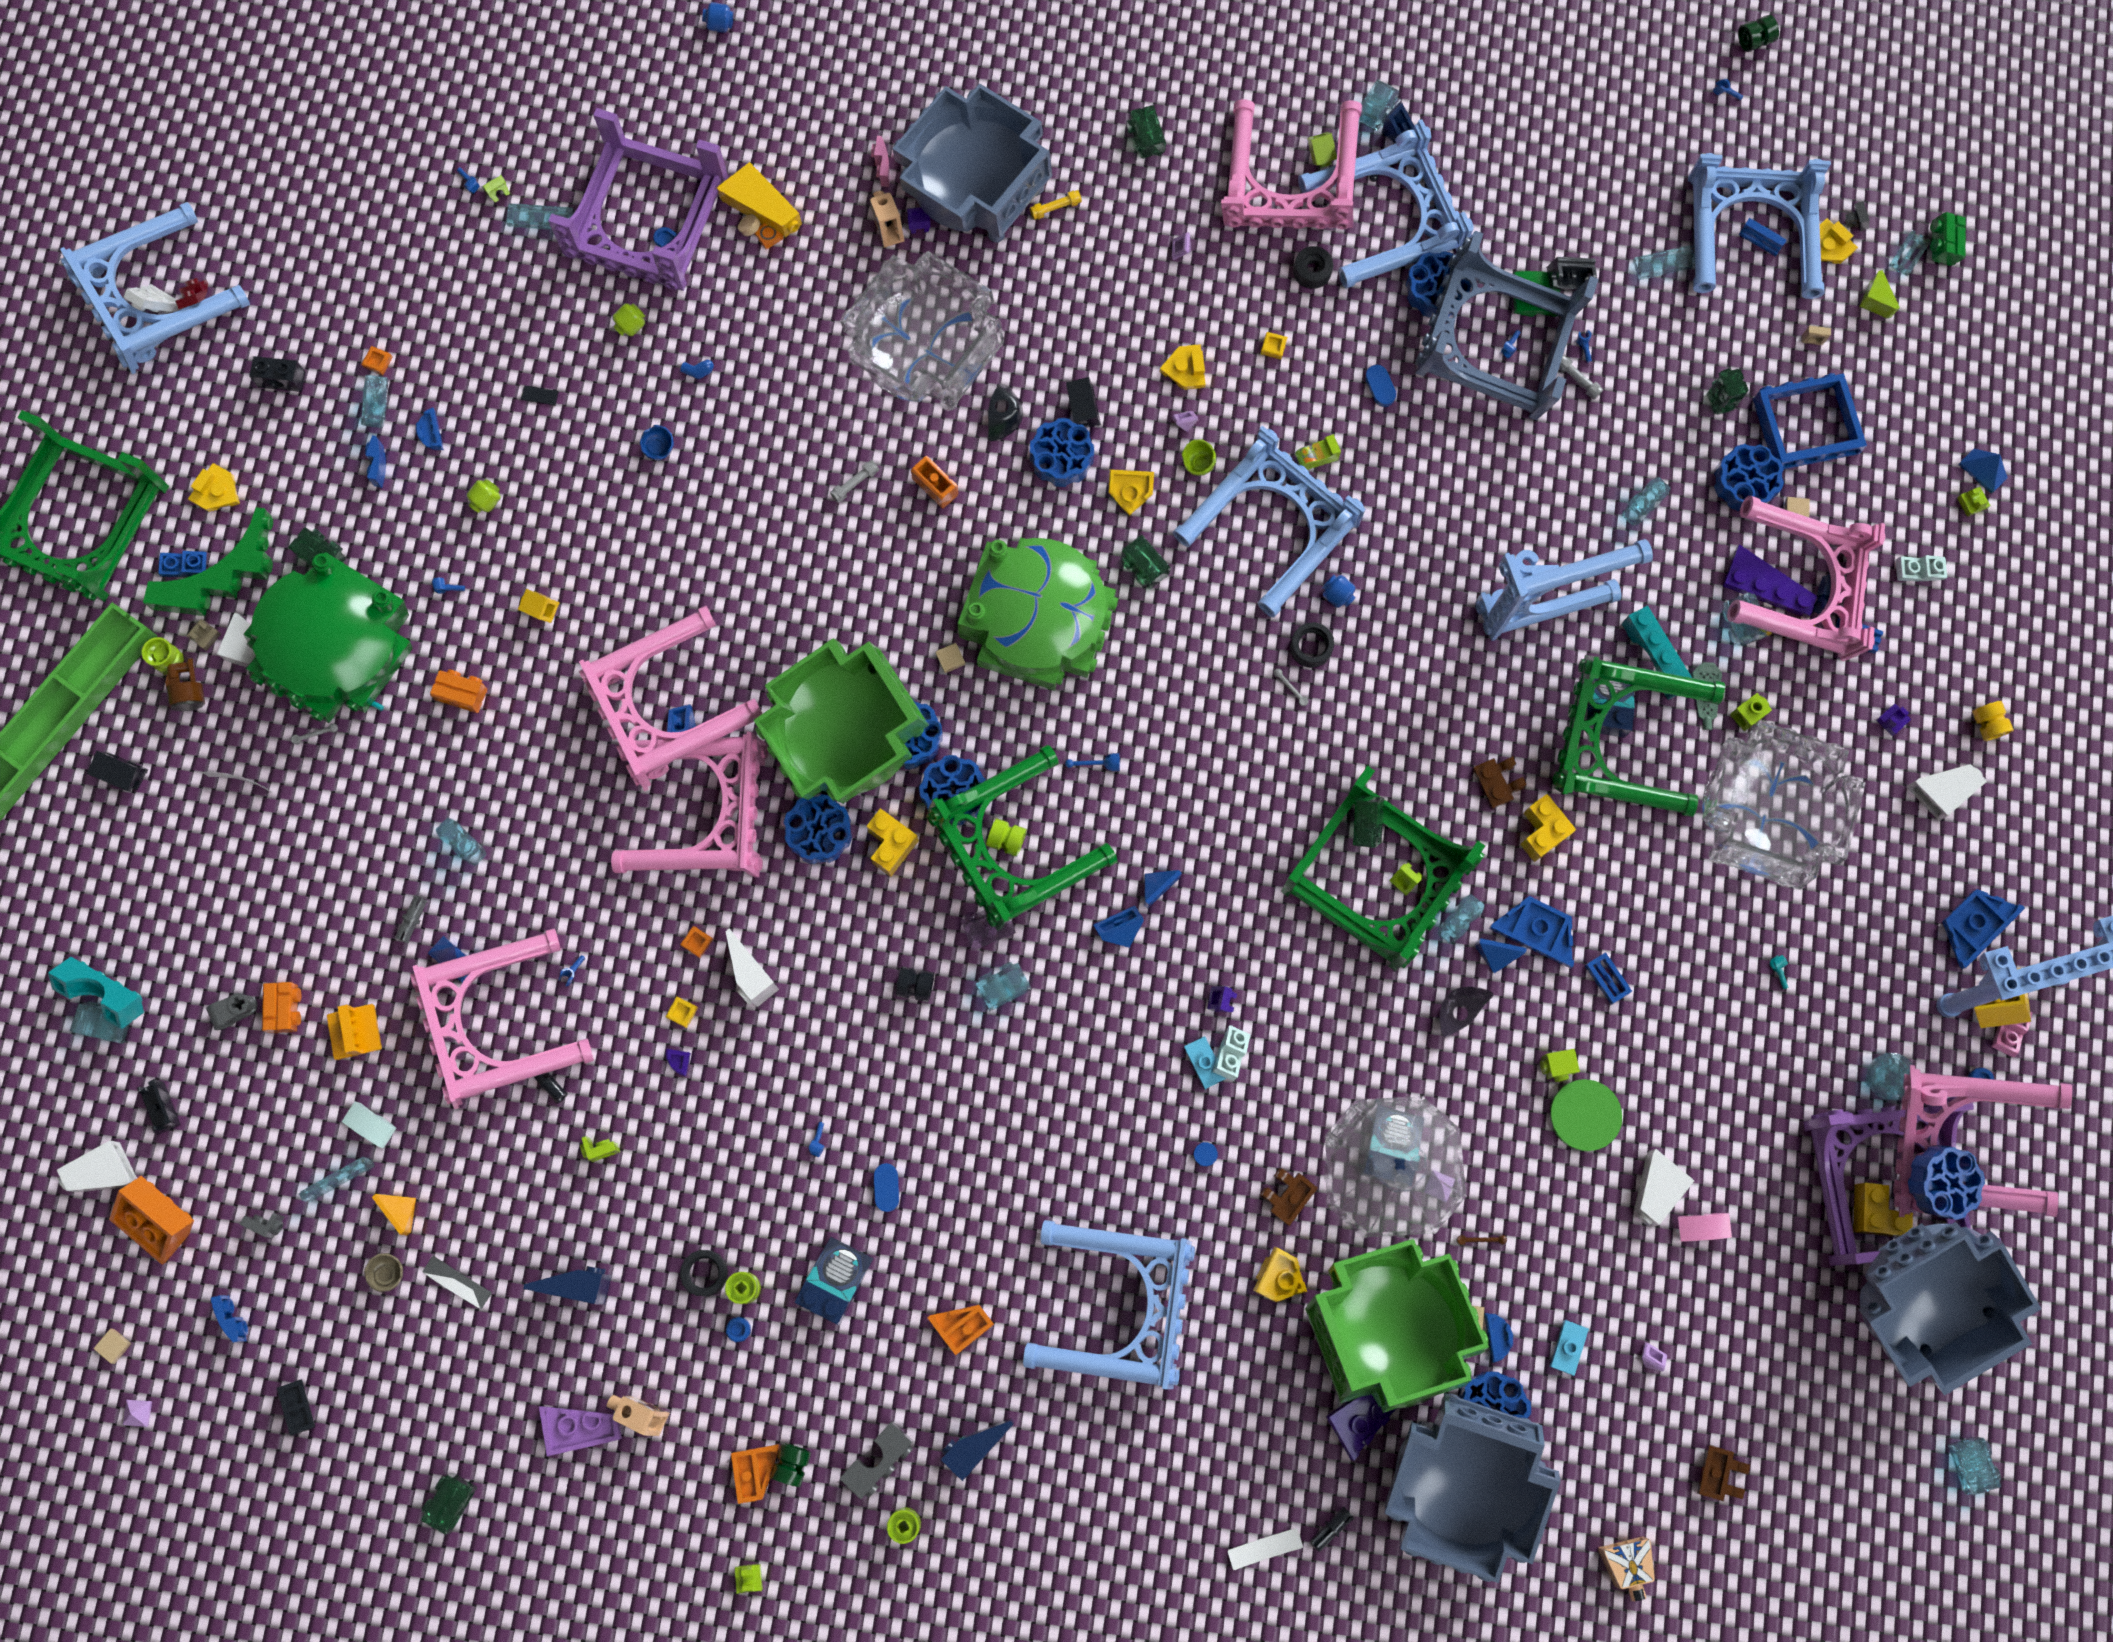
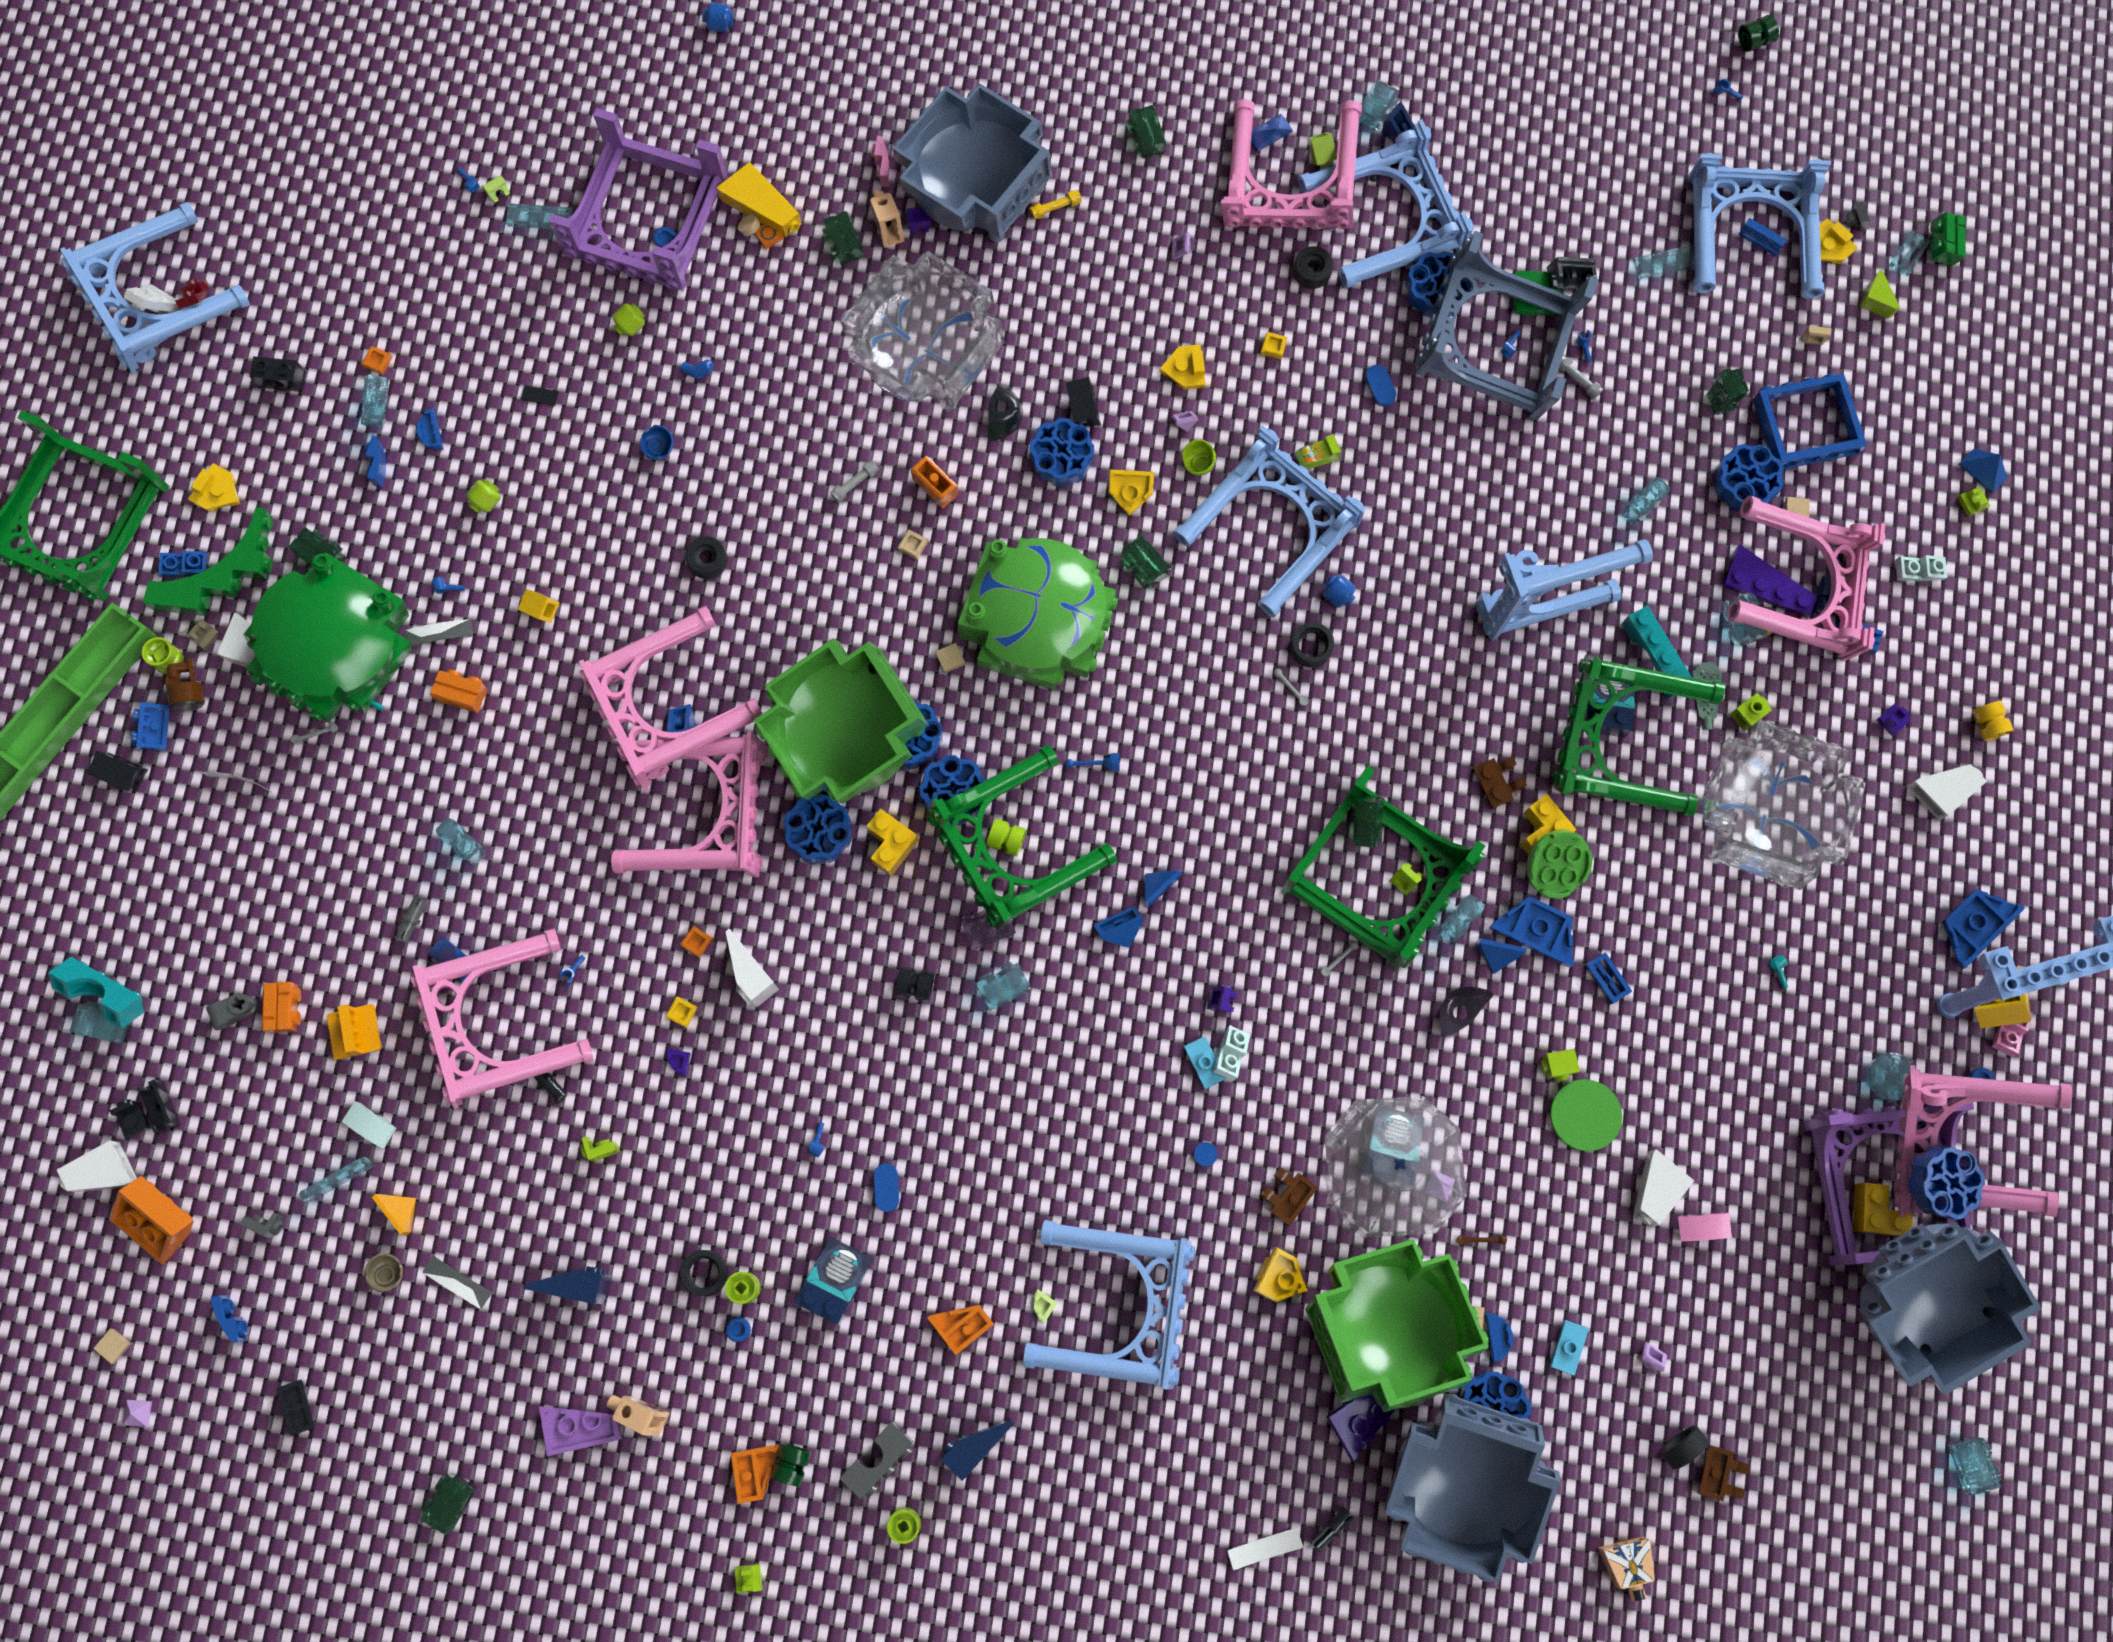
(130, 1118): none -> black bracket
(151, 727): none -> blue bracket
(439, 631): none -> dark grey sticker
(706, 545): none -> black tyre
(843, 238): none -> clear green brick
(912, 544): none -> tan tile
(1043, 1305): none -> yellowish green tile
(1270, 132): none -> blue slope
(1326, 970): none -> light grey hinge
(1559, 863): none -> bright green tile
(1684, 1447): none -> black tyre

